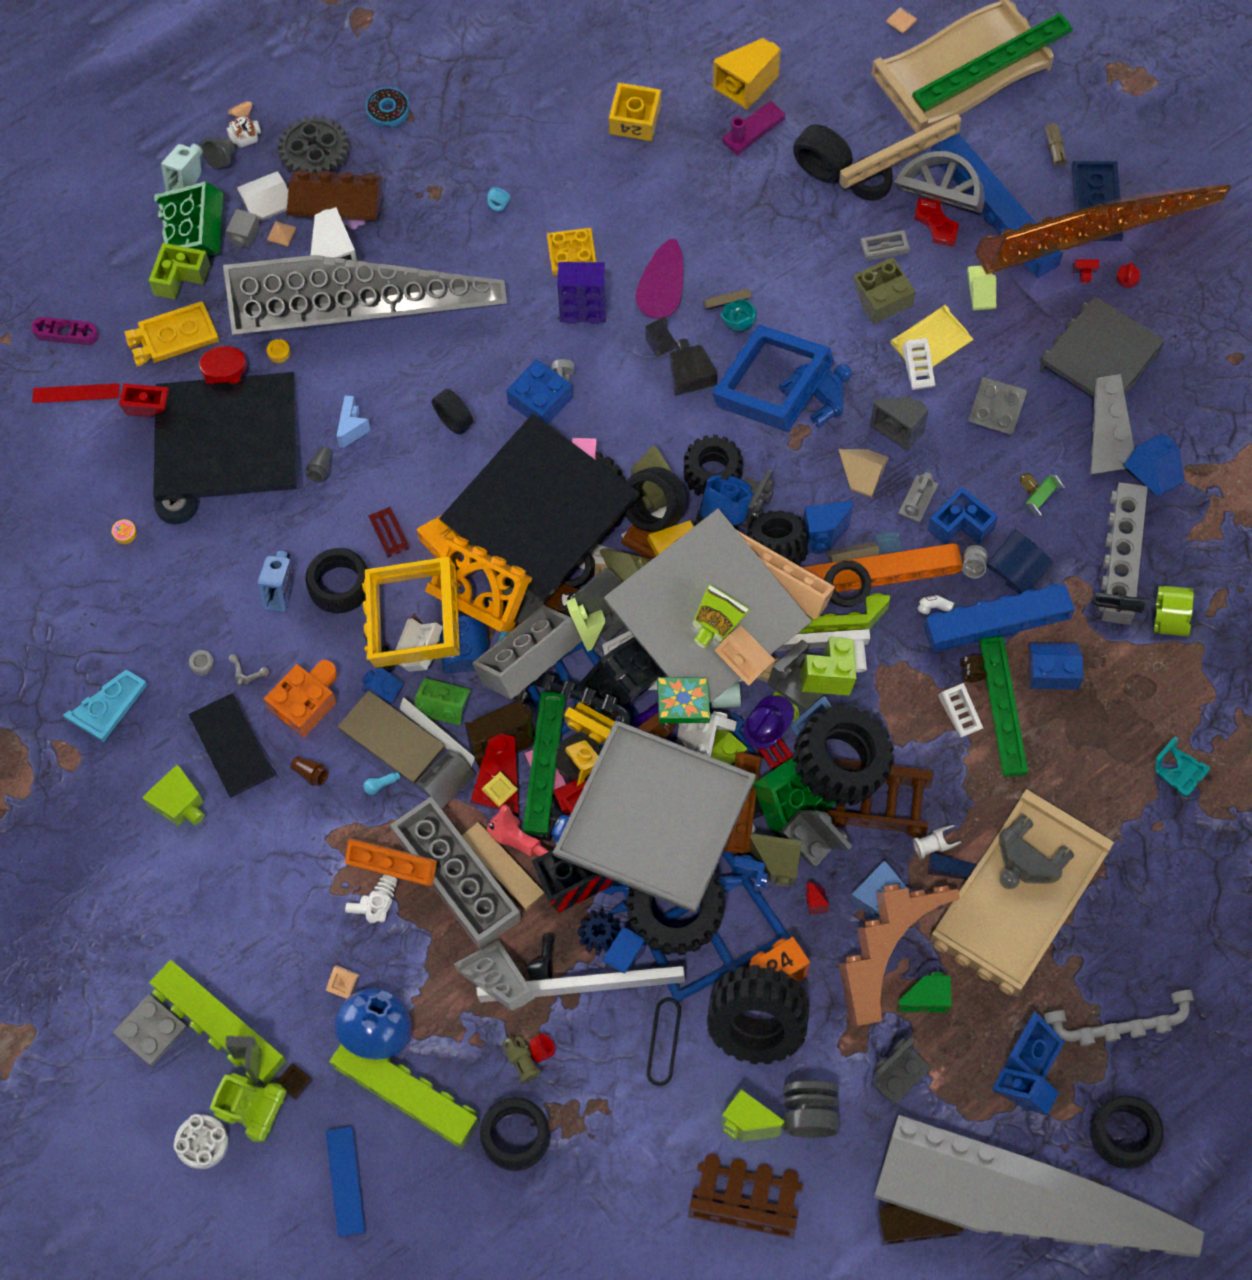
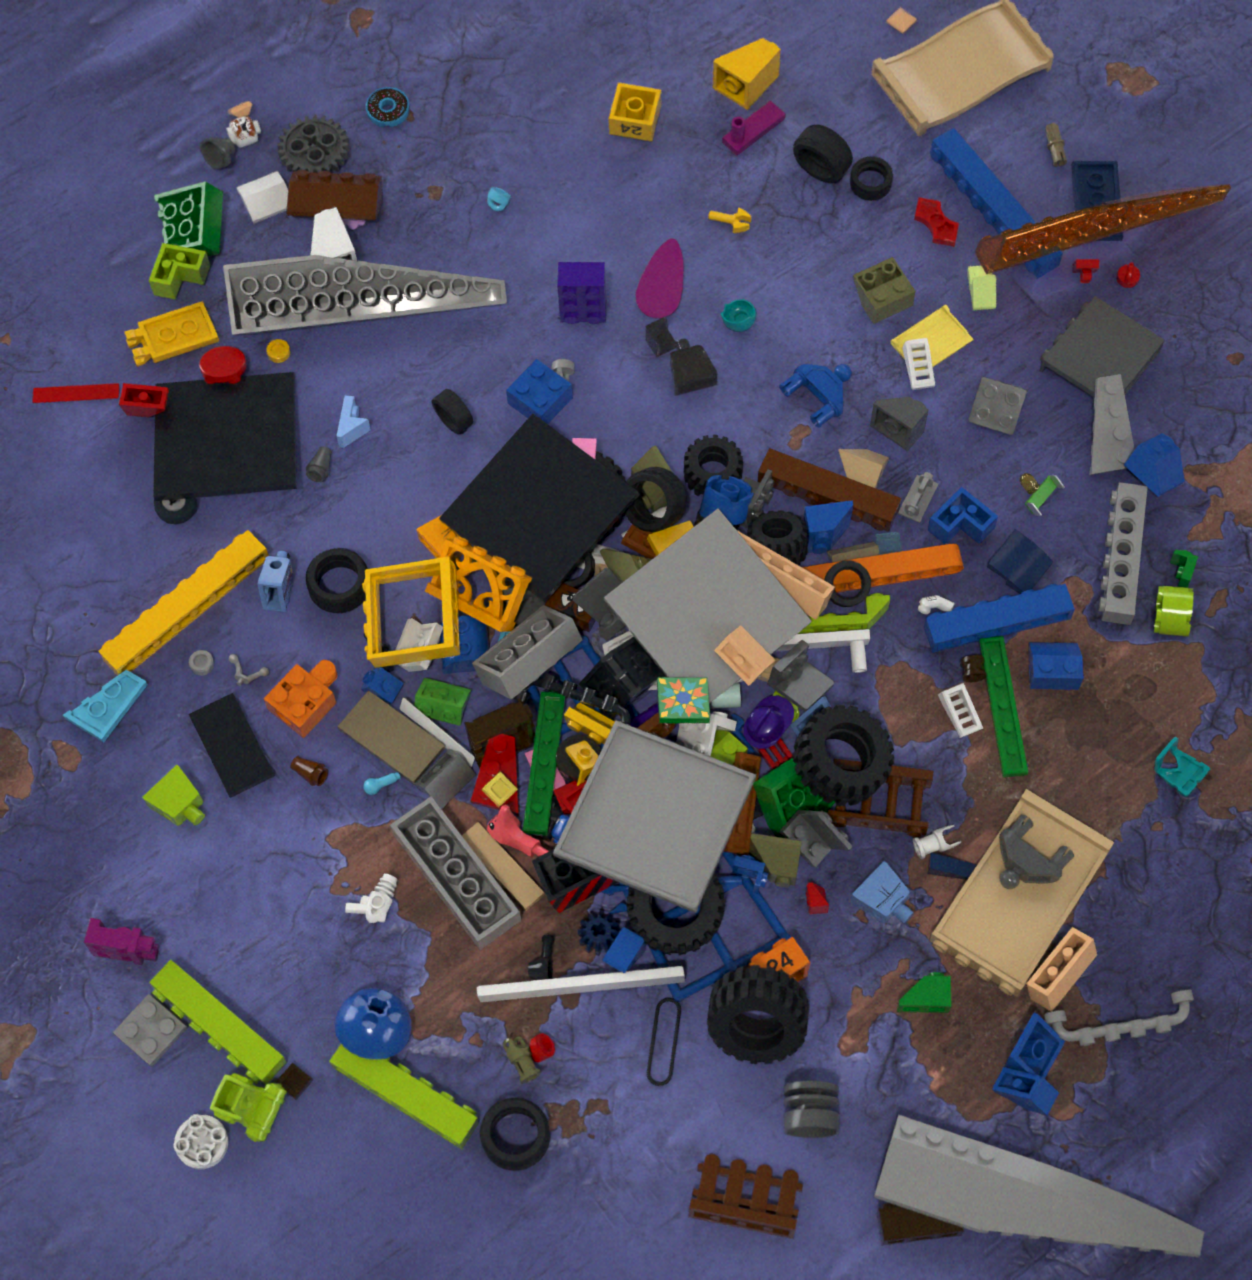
(57, 324): magenta beam -> none
(120, 943): none -> magenta hips
(124, 531): tile -> none
(182, 167): light aqua torso -> none
(184, 603): none -> yellow brick
(243, 229): light grey brick -> none
(248, 1050): dark grey panel -> none
(281, 234): light nougat slope -> none
(342, 982): light nougat tile -> none
(345, 1182): blue tile -> none
(390, 862): orange tile -> none
(396, 548): clear red tile -> none
(496, 975): light grey wing -> none
(570, 247): yellow tile -> none
(587, 625): yellowish green slope -> none
(717, 616): torso -> none
(726, 298): dark tan tile -> none
(732, 219): none -> yellow bar
(750, 1120): lime slope -> none
(774, 415): blue piece -> none
(822, 486): none -> reddish brown brick
(831, 672): lime brick -> none
(877, 940): nougat arch -> none
(885, 249): light grey tile -> none
(900, 151): tan tile -> none
(900, 1072): dark grey bracket -> none
(941, 193): light grey window -> none
(974, 561): light grey wheel -> none
(992, 62): green tile -> none
(1061, 969): none -> light nougat brick
(1119, 602): black axle -> none
(1142, 1110): black tyre -> none
(1186, 563): none -> green bracket

